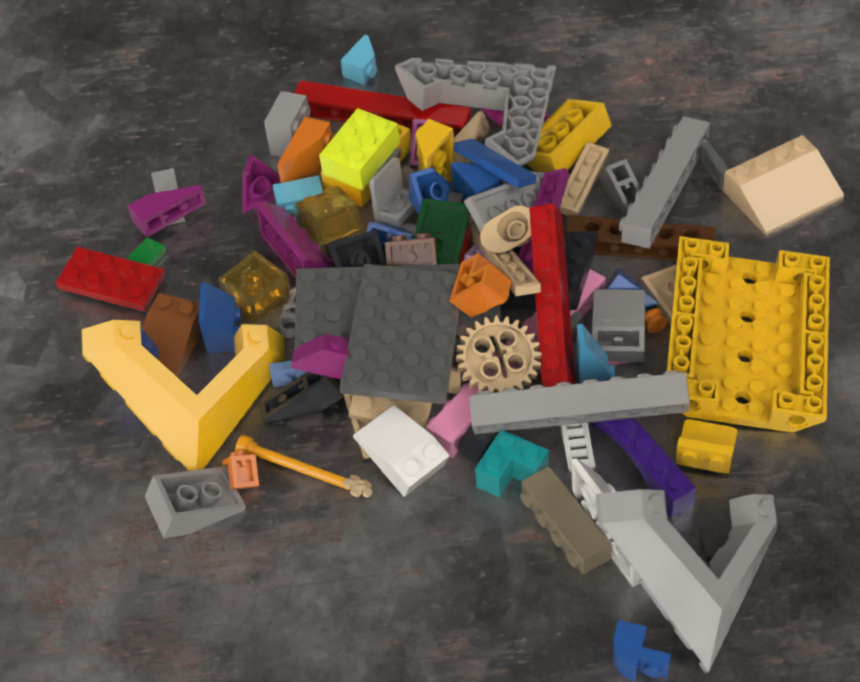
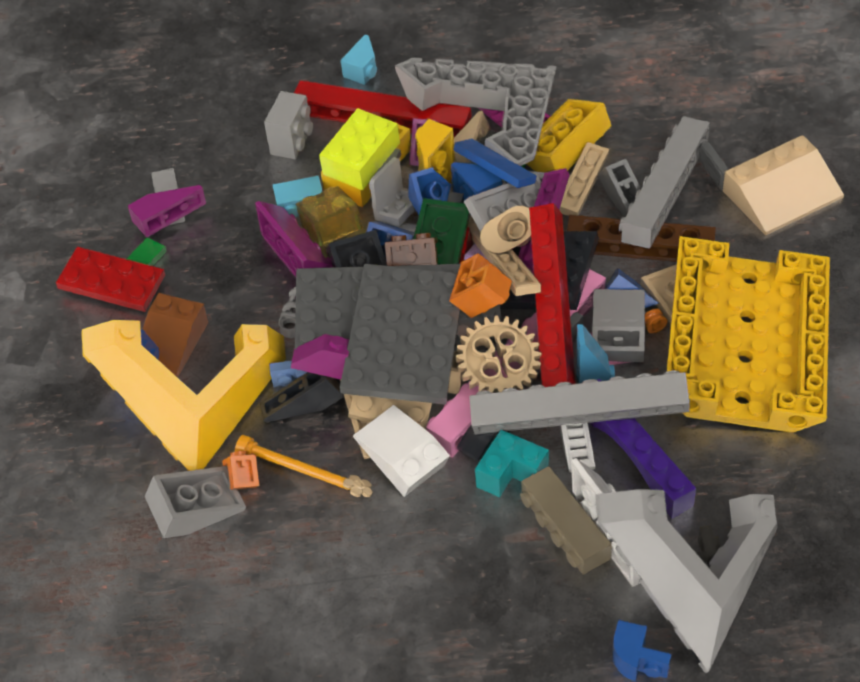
(218, 319): blue slope -> none
(255, 285): clear yellow brick -> none
(258, 183): magenta slope -> none
(302, 154): orange slope -> none
(706, 446): yellow bracket -> none

